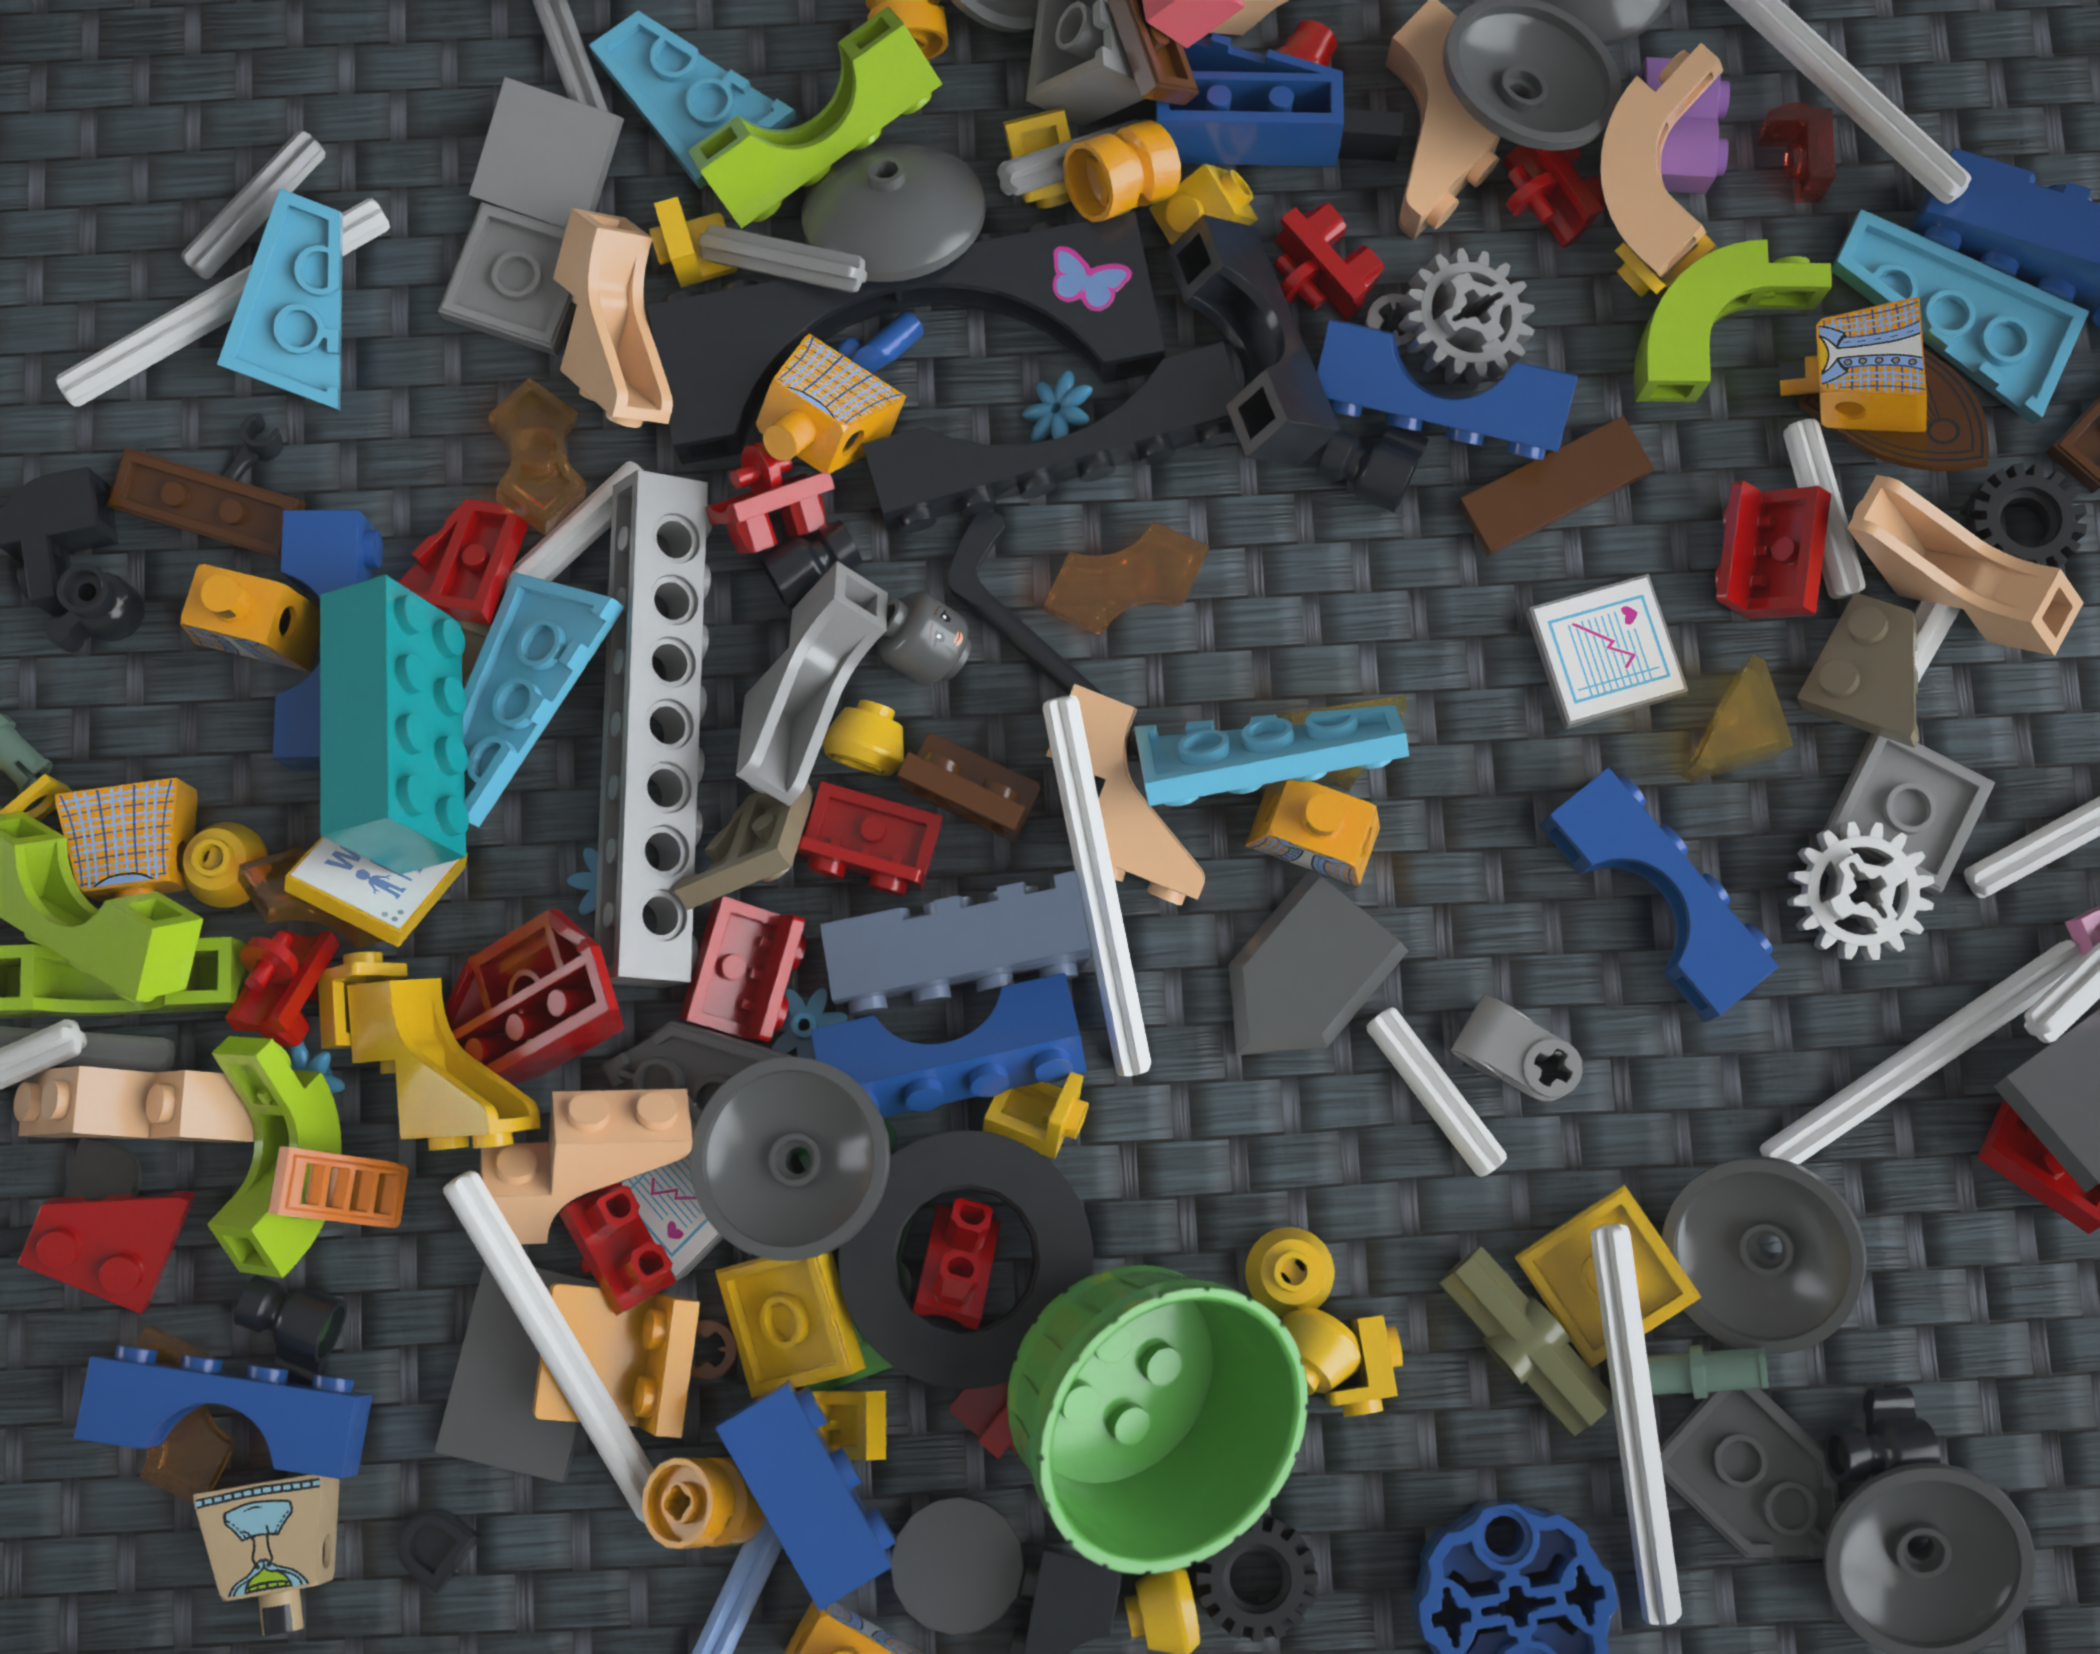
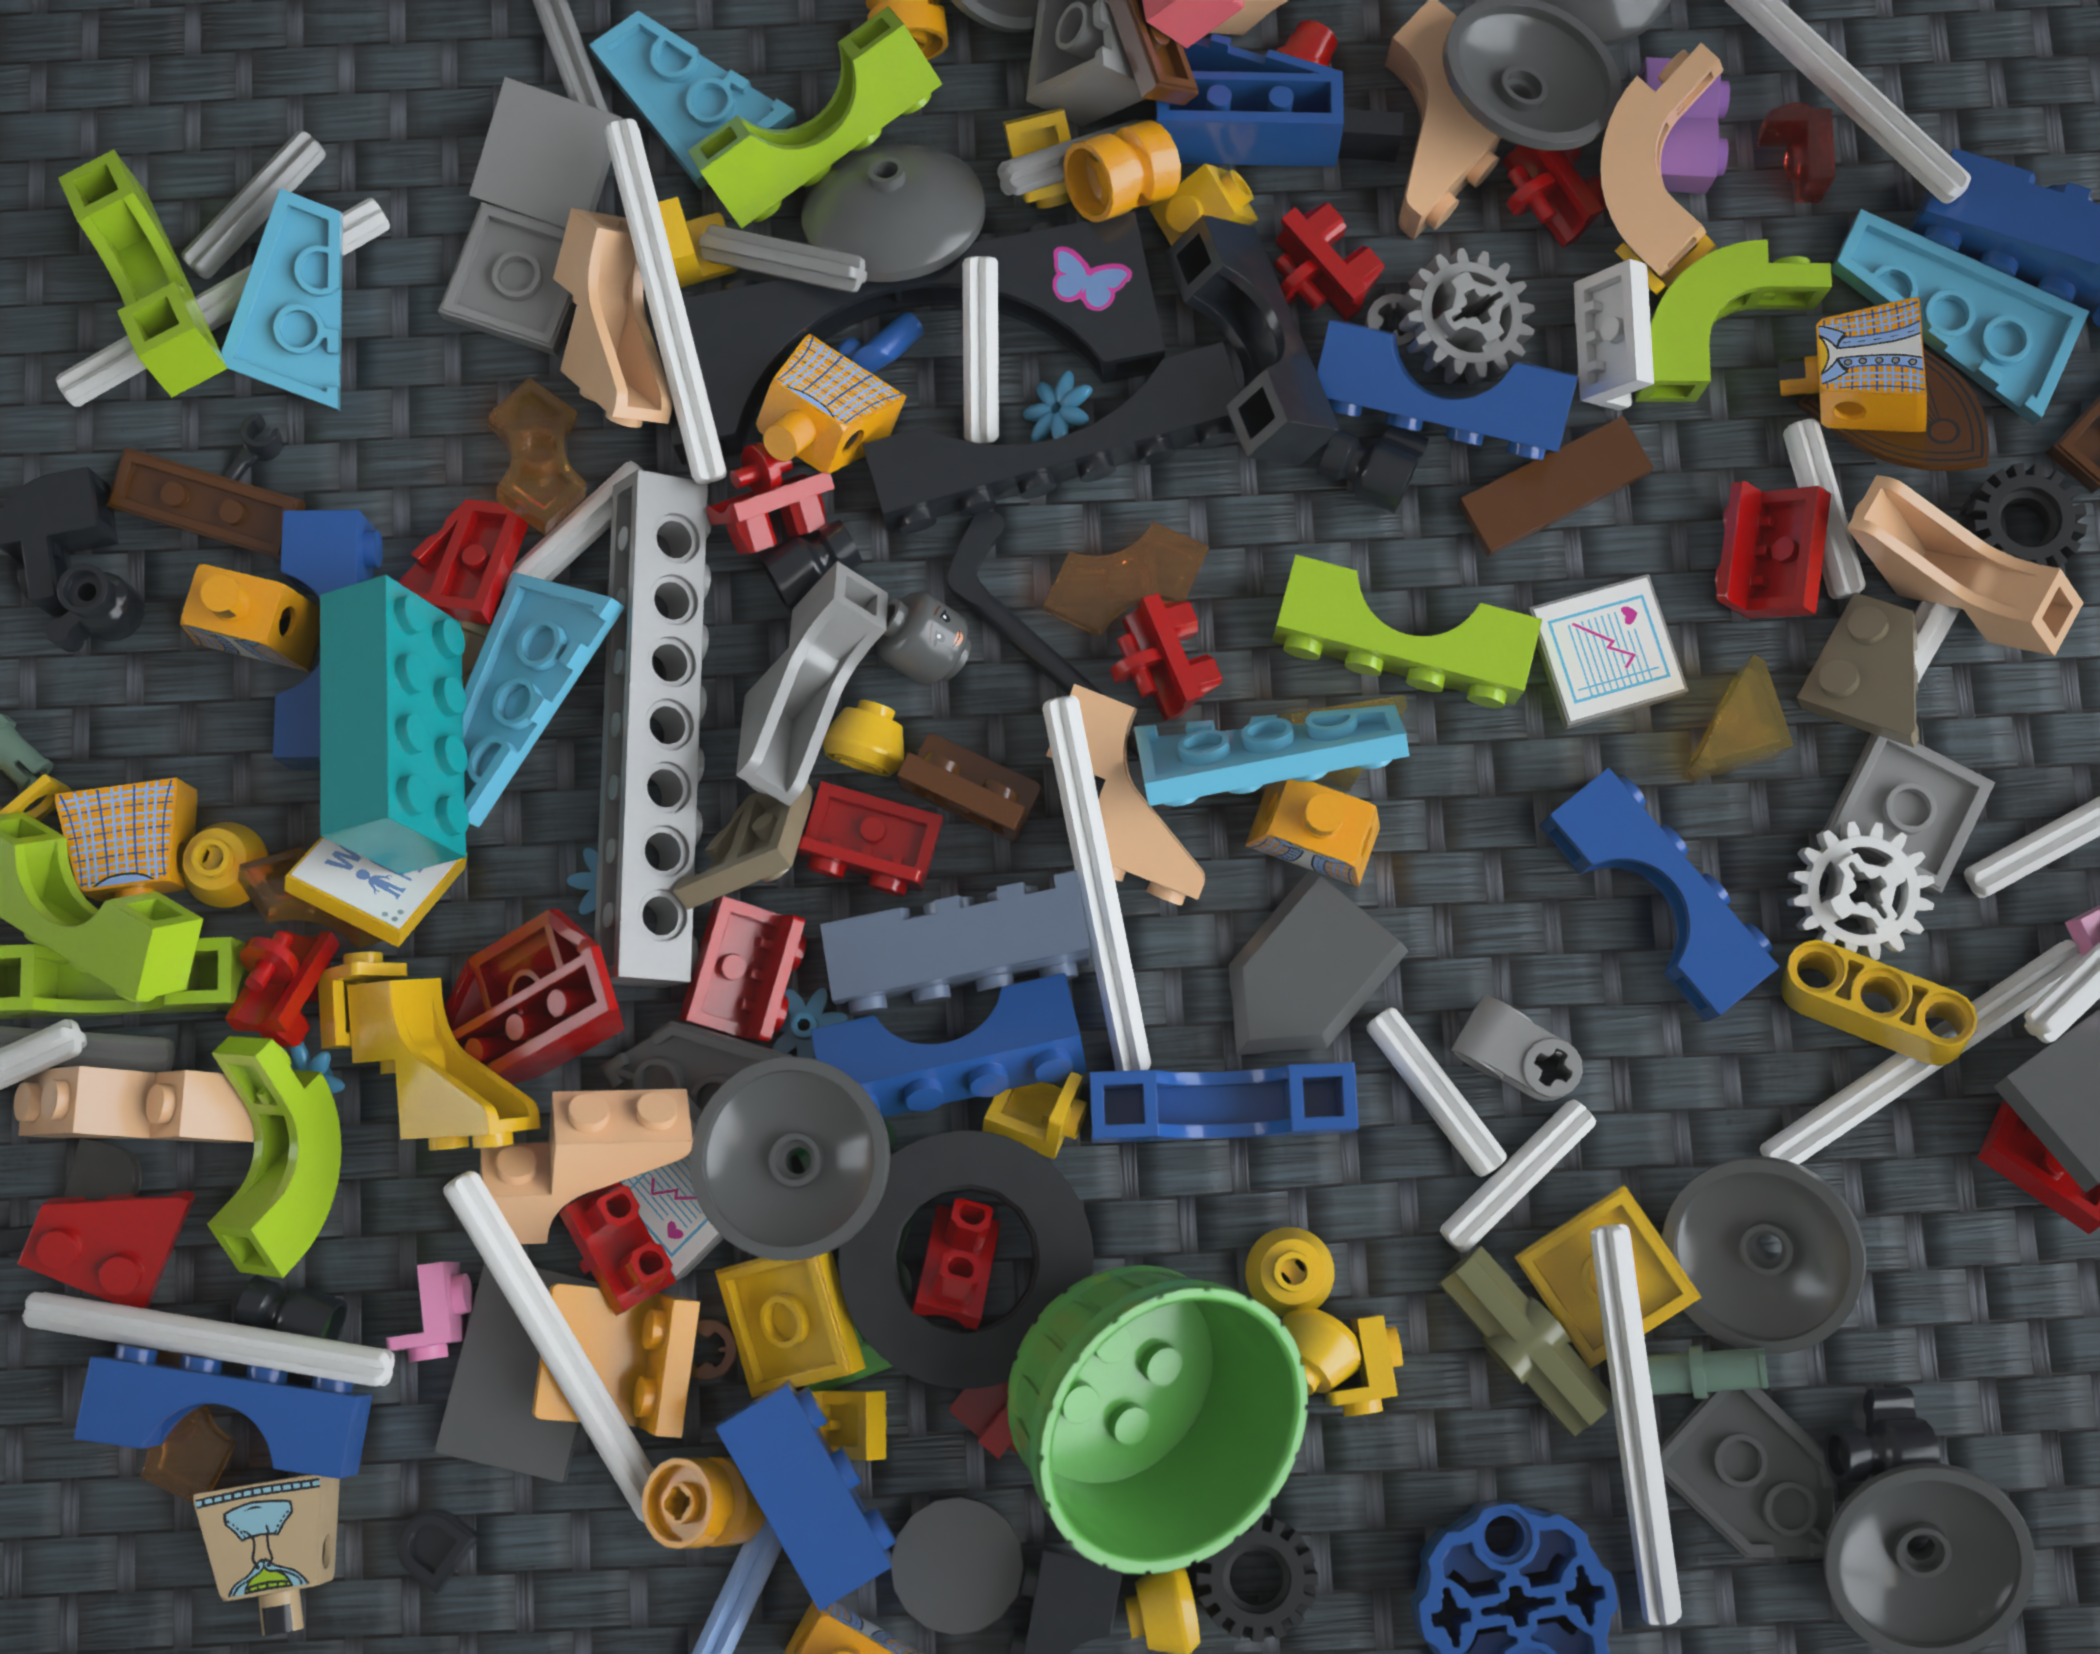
(158, 301): none -> lime arch
(209, 1338): none -> white axle
(376, 1191): orange slope -> none
(444, 1302): none -> bright pink bracket
(665, 301): none -> white axle
(980, 349): none -> white axle
(1157, 658): none -> red hips
(1223, 1104): none -> blue arch
(1329, 617): none -> lime arch
(1517, 1176): none -> white axle
(1613, 334): none -> white bracket
(1910, 996): none -> yellow beam

